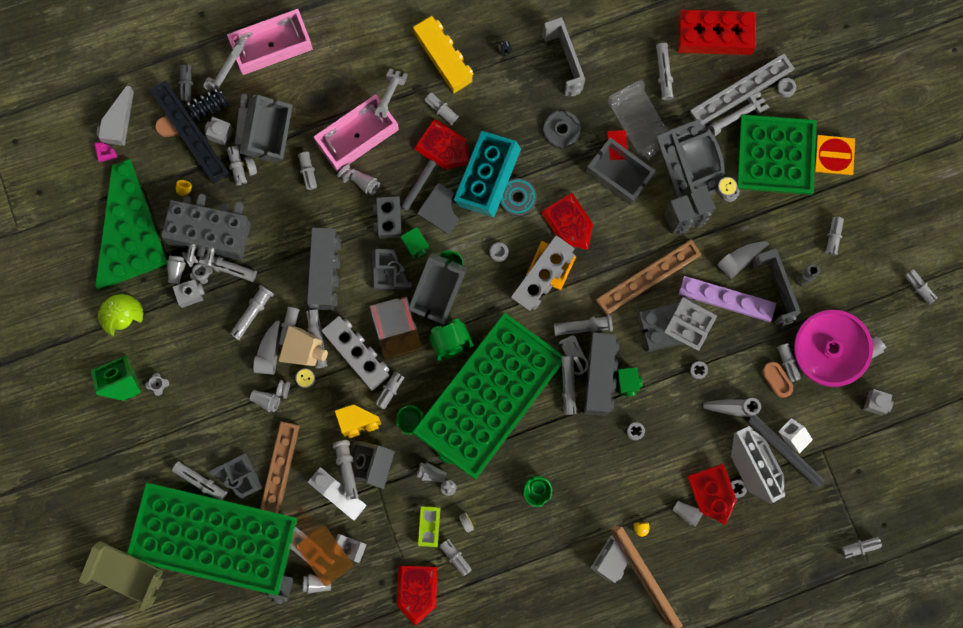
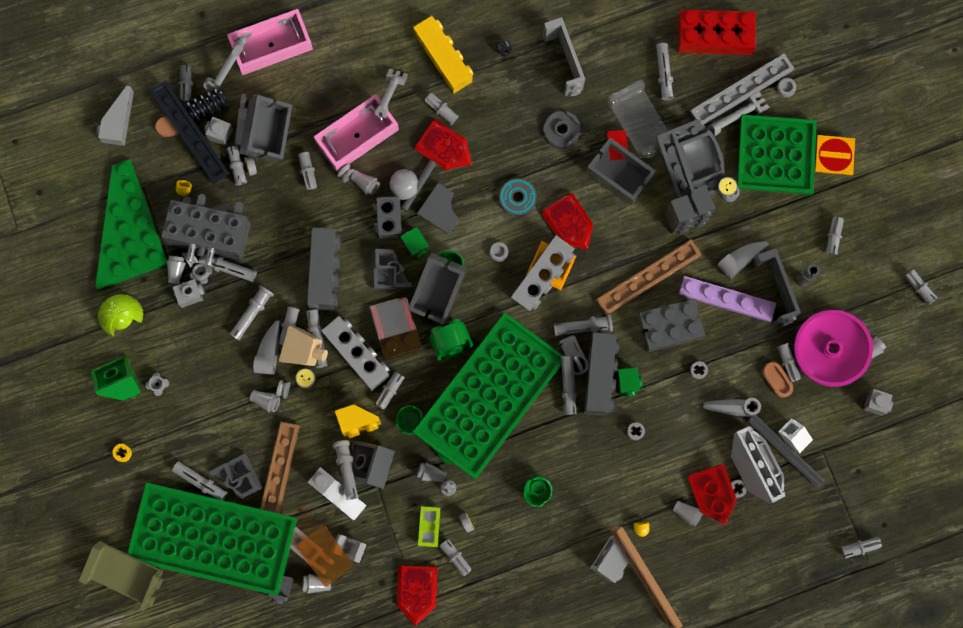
(104, 152): dark pink tile -> none
(124, 447): none -> yellow bush
(403, 184): none -> light grey hair
(487, 174): teal brick -> none
(690, 324): light grey slope -> none

